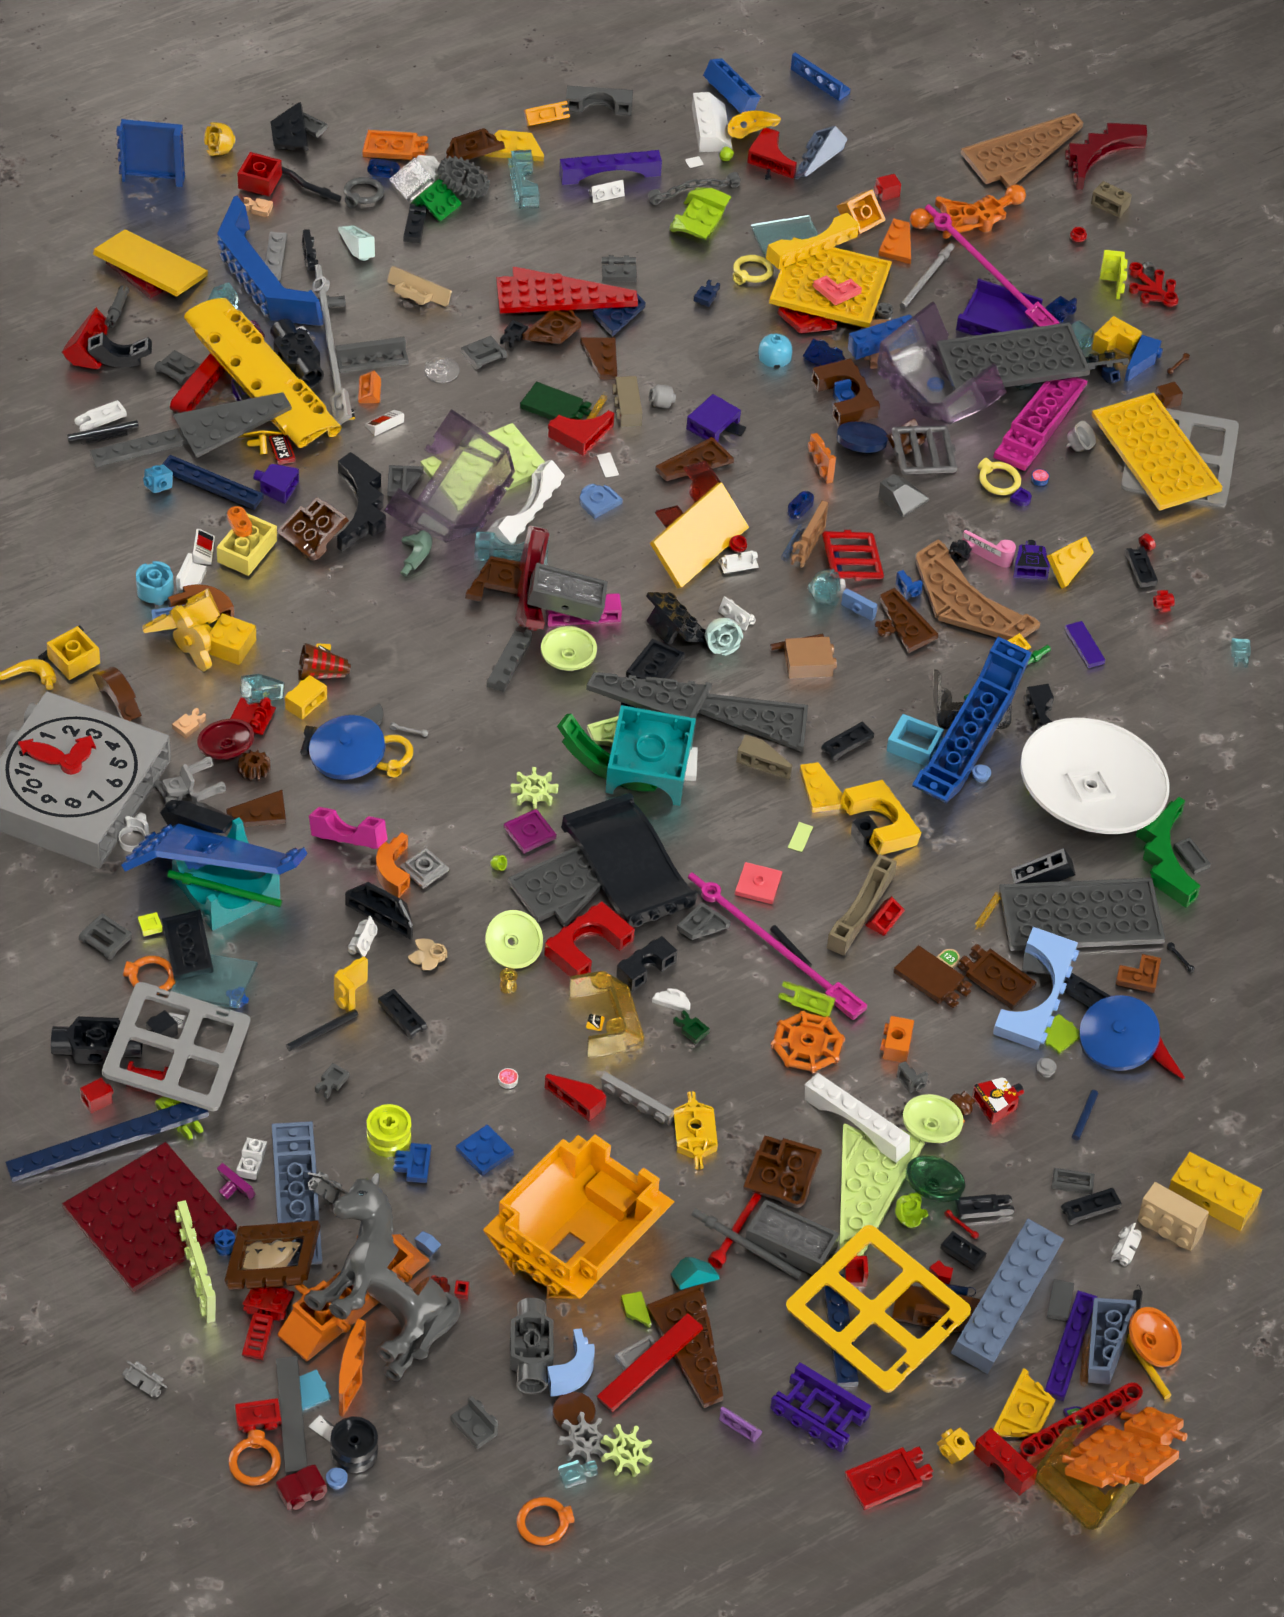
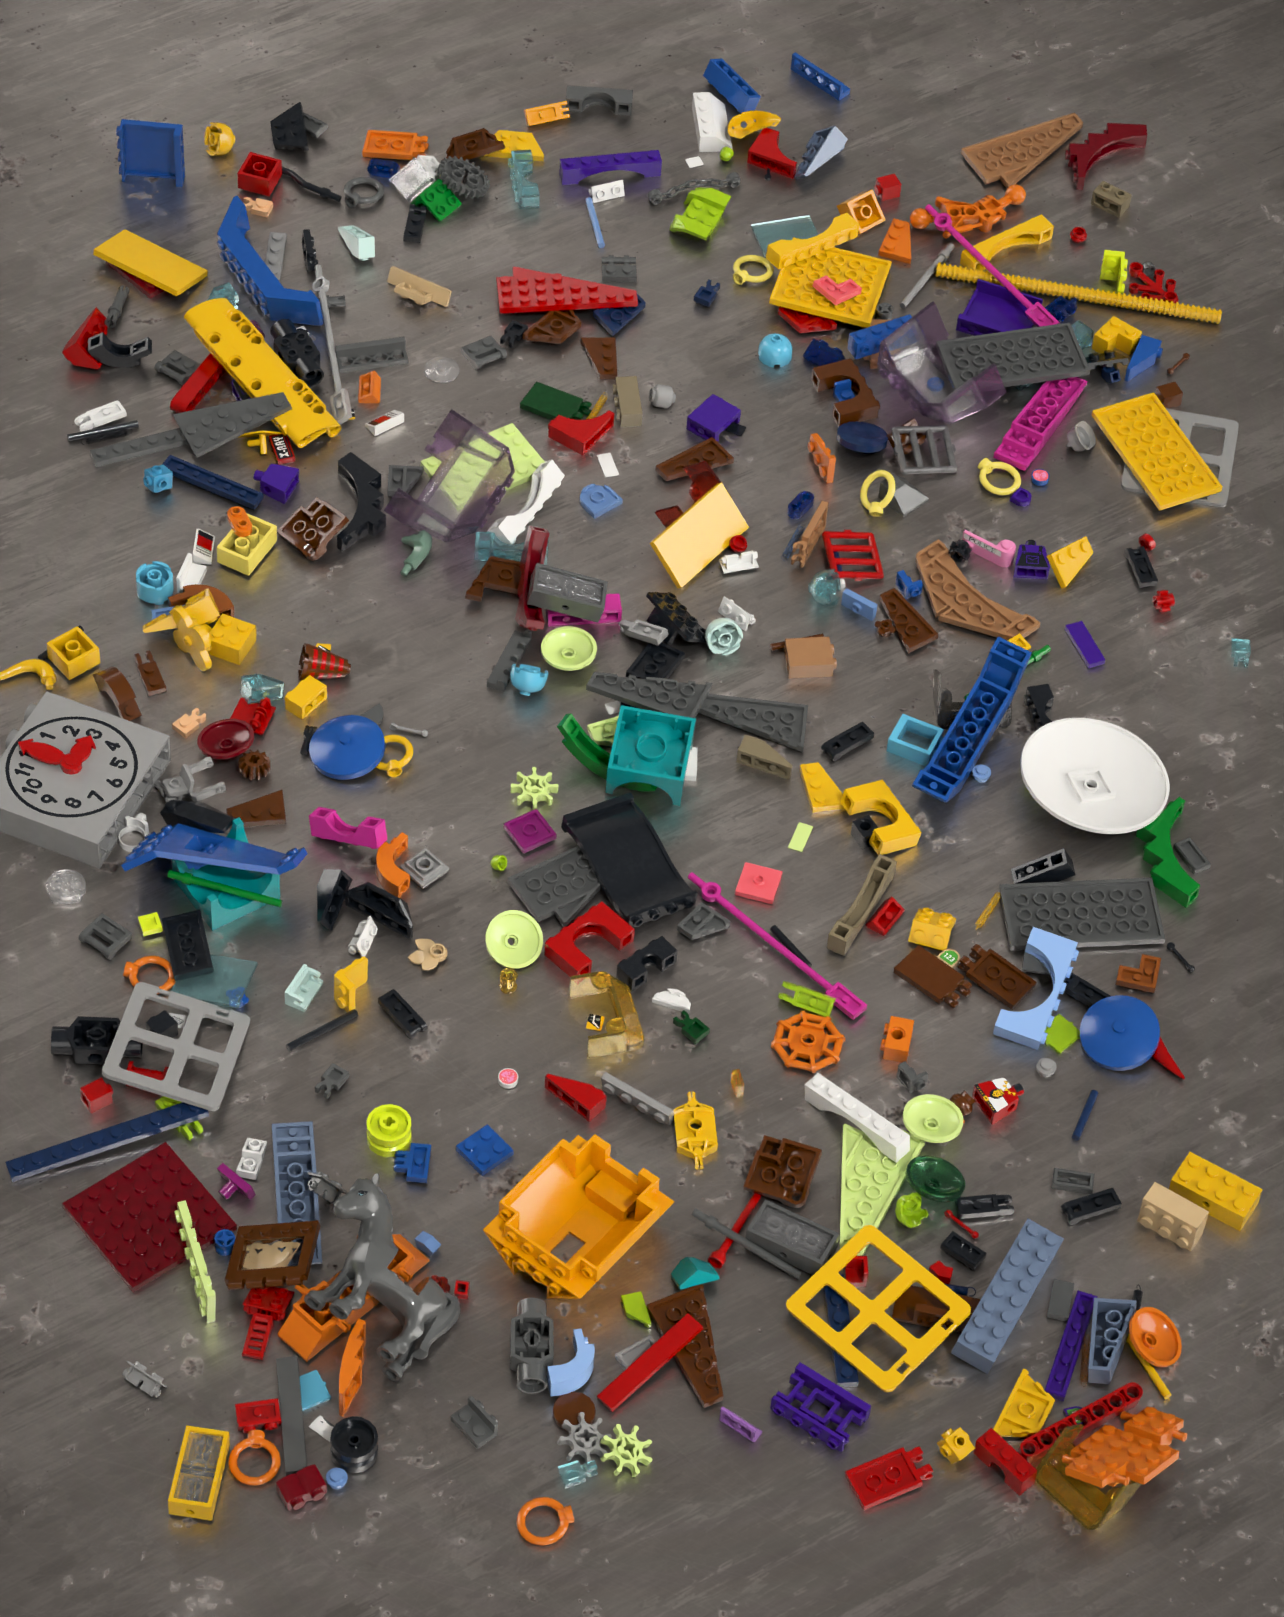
(66, 887): none -> clear tile
(150, 675): none -> reddish brown hinge
(199, 1473): none -> brick
(303, 988): none -> light aqua hinge
(331, 895): none -> black slope
(528, 678): none -> medium azure cylinder
(595, 223): none -> medium blue bar
(613, 707): none -> white sticker
(643, 631): none -> light grey hinge
(737, 1083): none -> clear yellow tile
(876, 508): none -> light yellow piece
(931, 928): none -> yellow bracket
(1030, 232): none -> yellow arch
(1084, 293): none -> yellow piece
(1121, 1250): white hinge -> none

